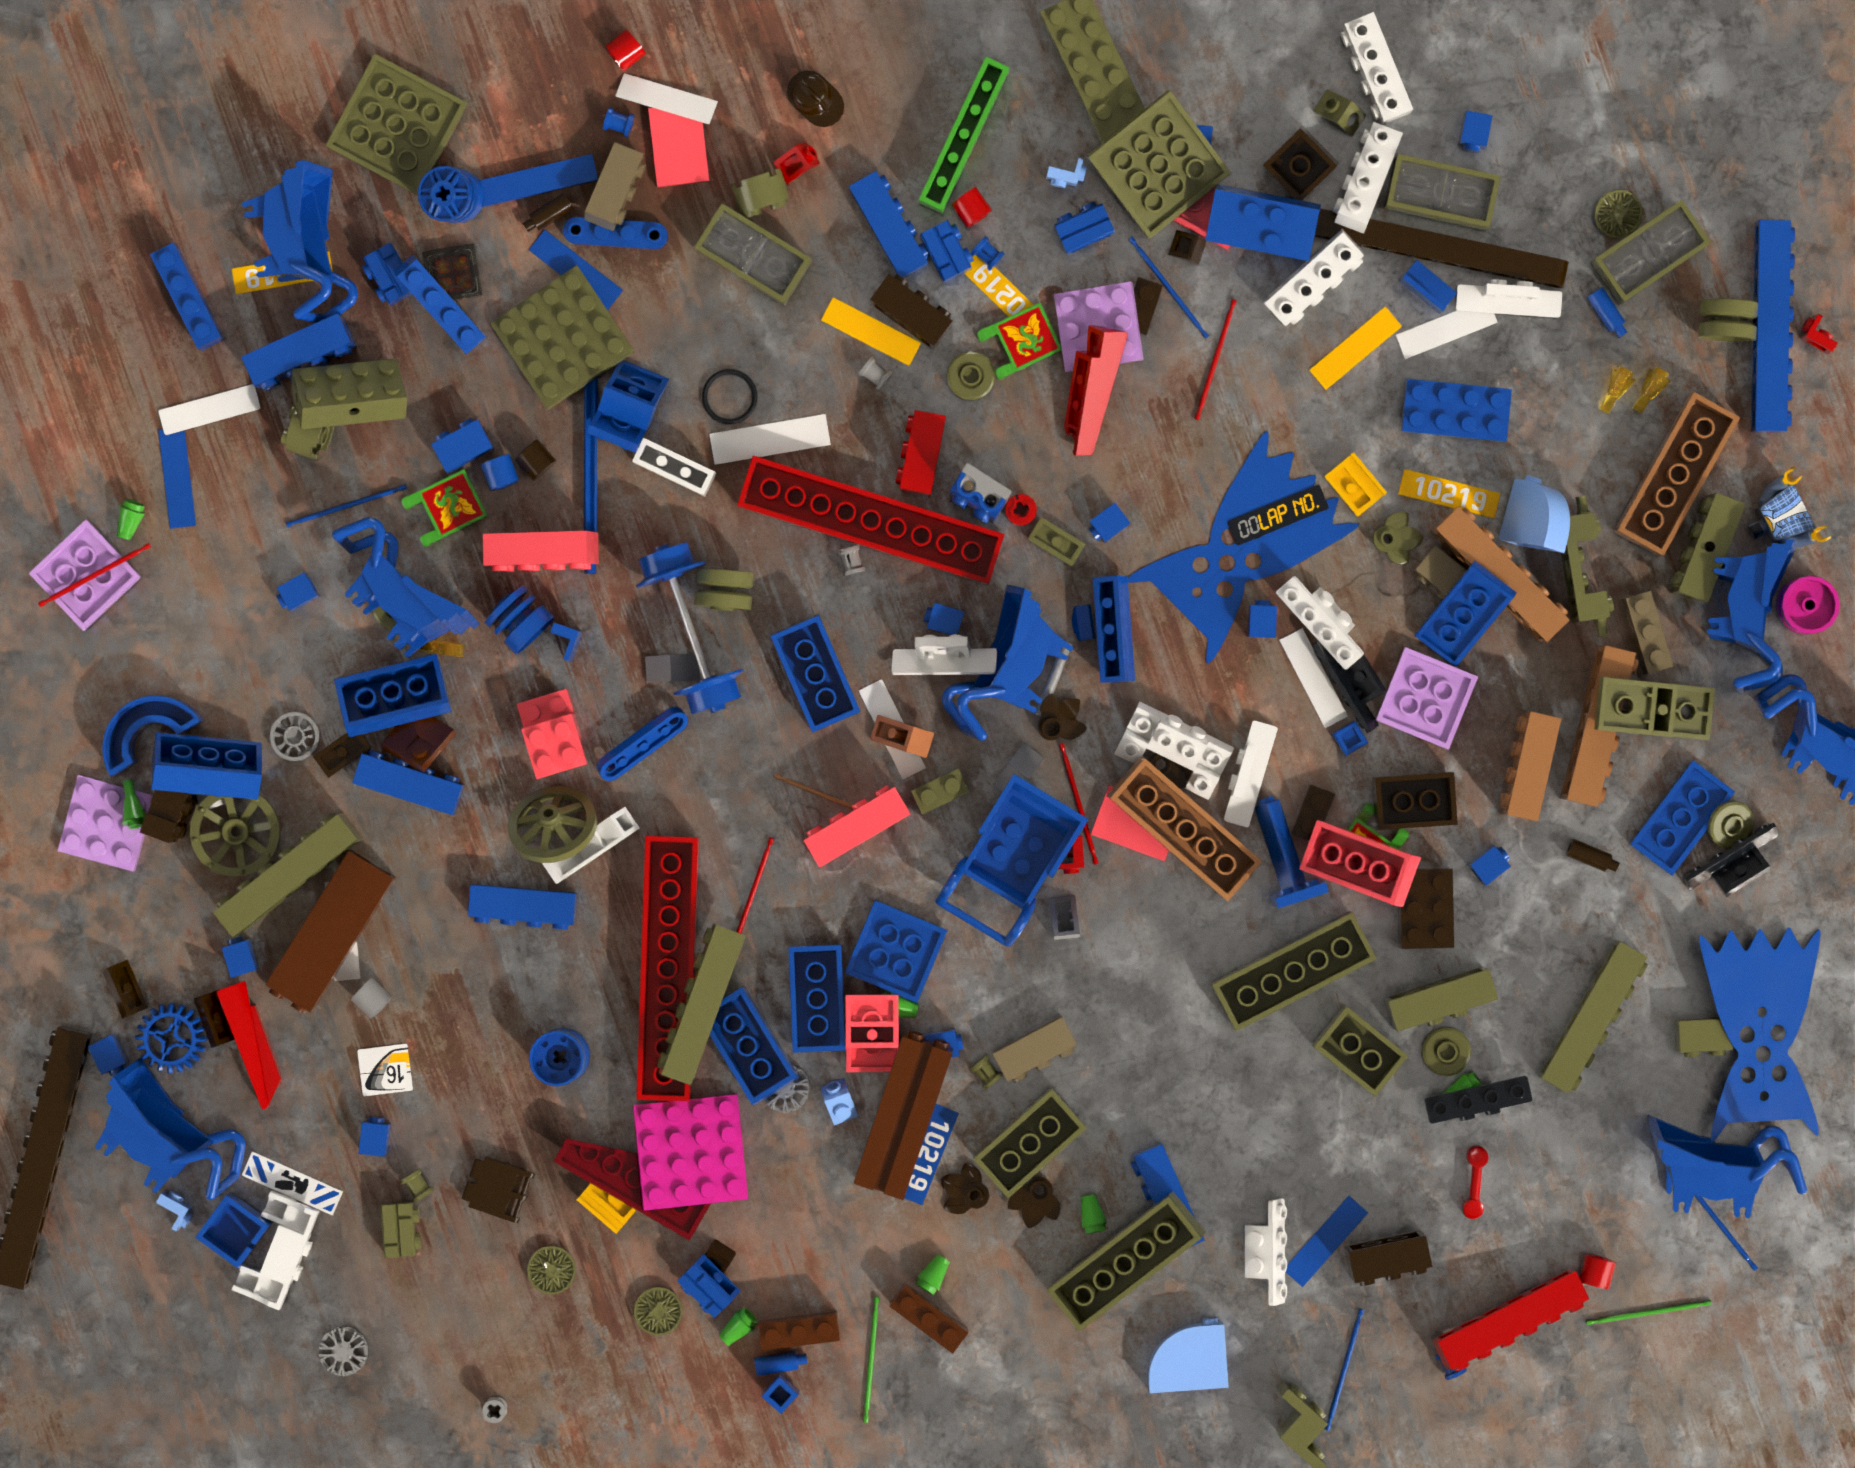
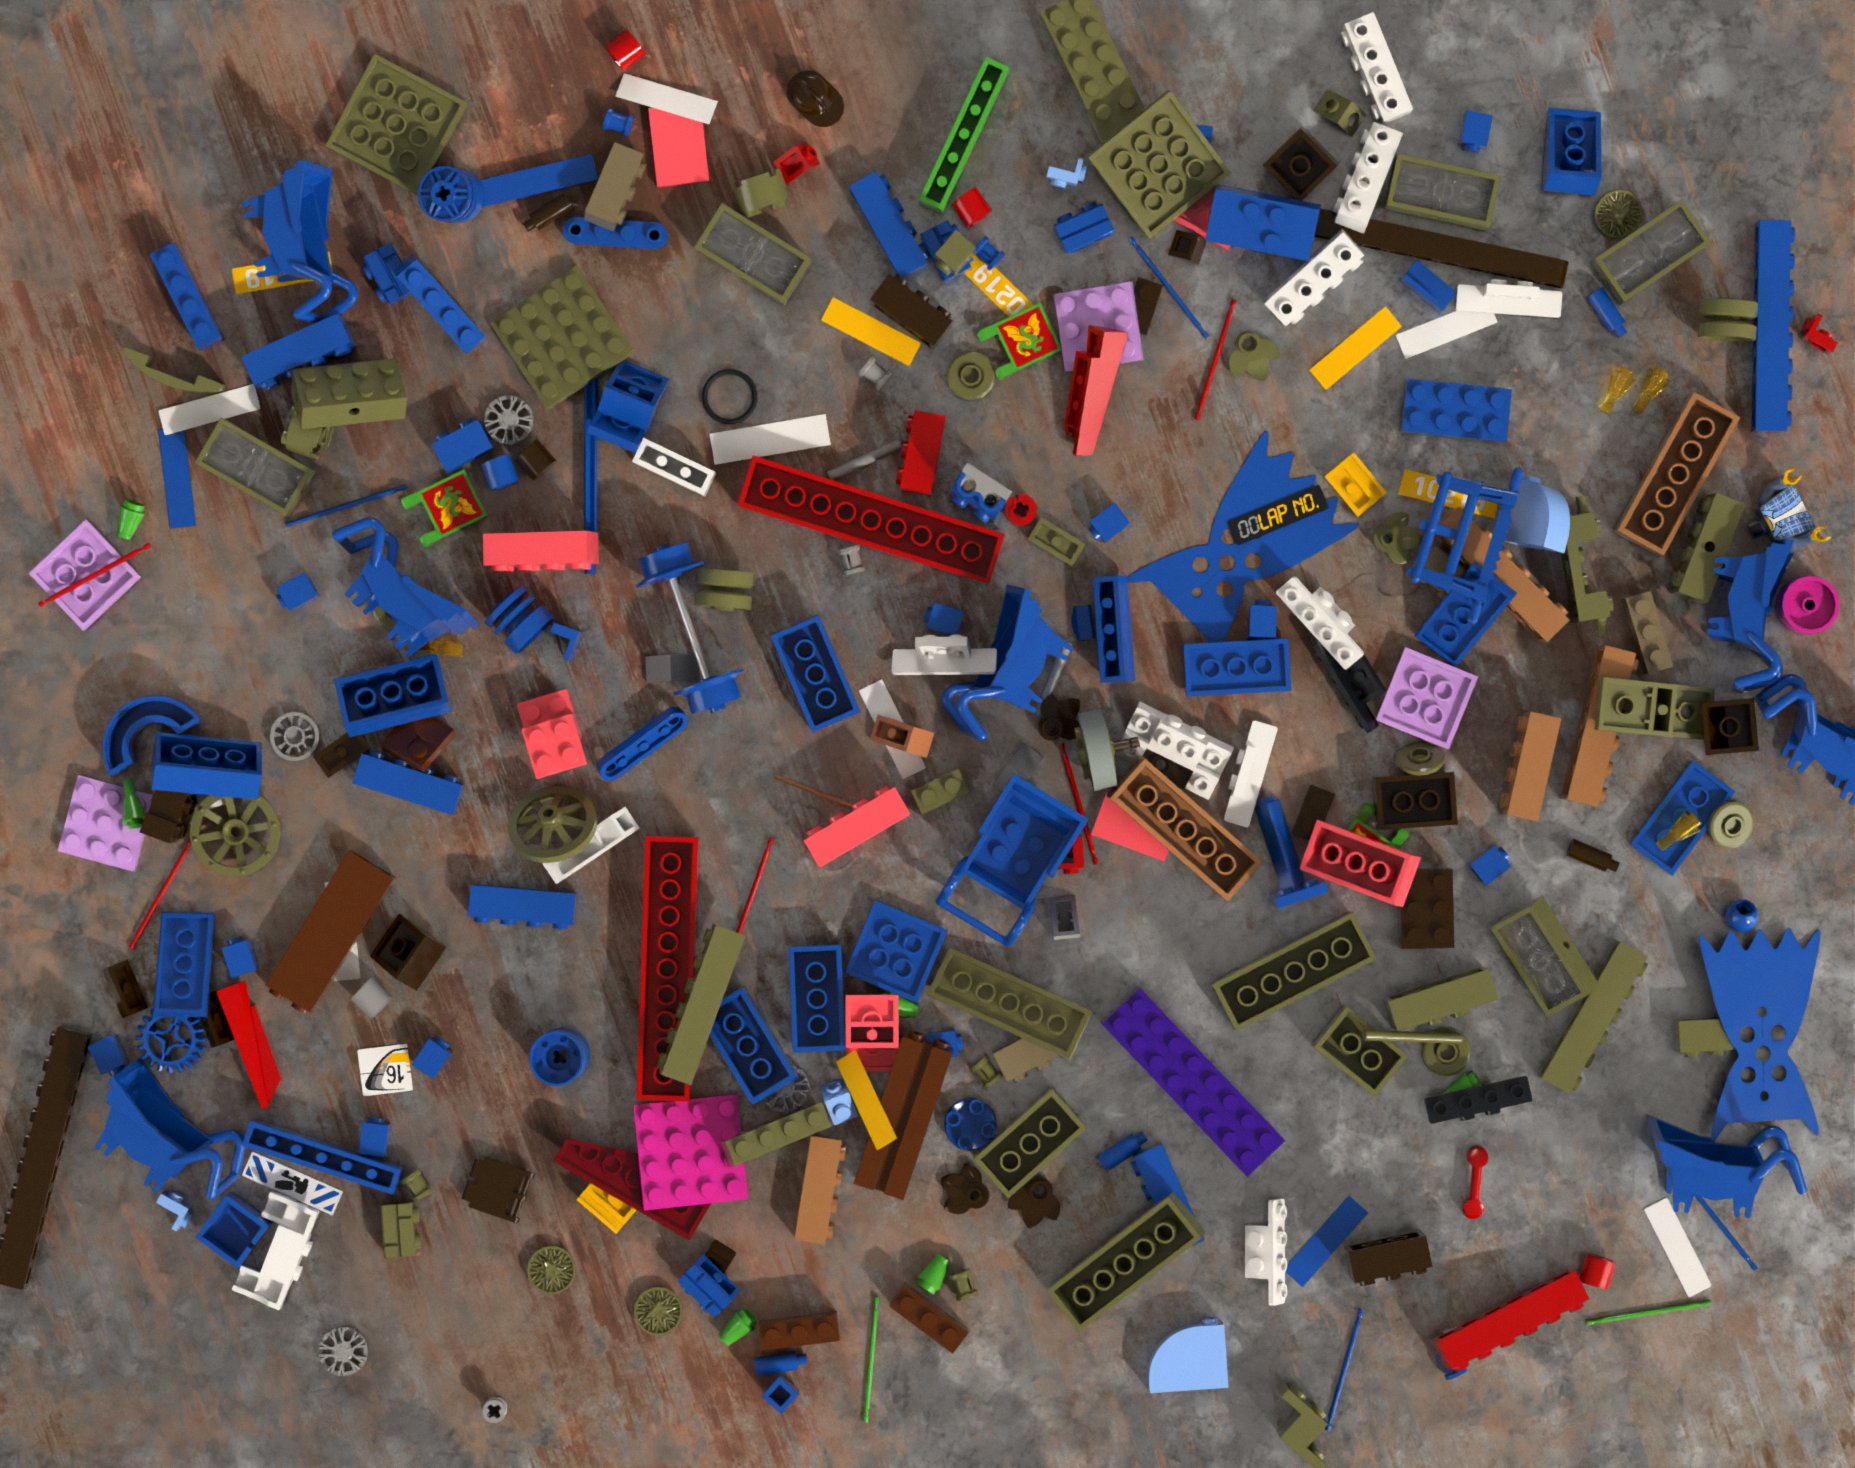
(143, 363): none -> olive slope
(160, 894): none -> red piece
(184, 964): none -> blue tile
(255, 467): none -> clear brick
(289, 874): olive brick -> none
(322, 1156): none -> blue brick
(407, 952): none -> dark brown slope
(433, 1056): none -> blue brick
(455, 270): clear smoke tile -> none
(508, 419): none -> light grey wheel
(563, 259): blue sticker -> none
(775, 1134): none -> olive brick
(818, 1189): none -> medium nougat brick
(864, 460): none -> light grey bar
(866, 1100): none -> yellow sticker
(930, 1154): blue sticker -> none
(954, 254): none -> olive brick
(963, 1284): none -> olive bush
(970, 1124): none -> blue dish
(1009, 1003): none -> olive plate
(1092, 1215): bright green cone -> none
(1098, 750): none -> light grey wheel
(1121, 1151): none -> blue cylinder
(1192, 1081): none -> dark purple brick
(1236, 667): none -> blue plate
(1254, 359): none -> olive plate
(1313, 678): white sticker -> none
(1350, 738): blue tile -> none
(1408, 1036): none -> olive bar
(1420, 758): none -> olive wheel
(1475, 491): none -> blue piece
(1544, 956): none -> brick
(1572, 151): none -> blue slope
(1677, 1247): none -> white sticker
(1684, 827): none -> clear yellow cone
(1729, 726): none -> dark brown slope
(1736, 866): black bracket -> none
(1742, 915): none -> blue piece

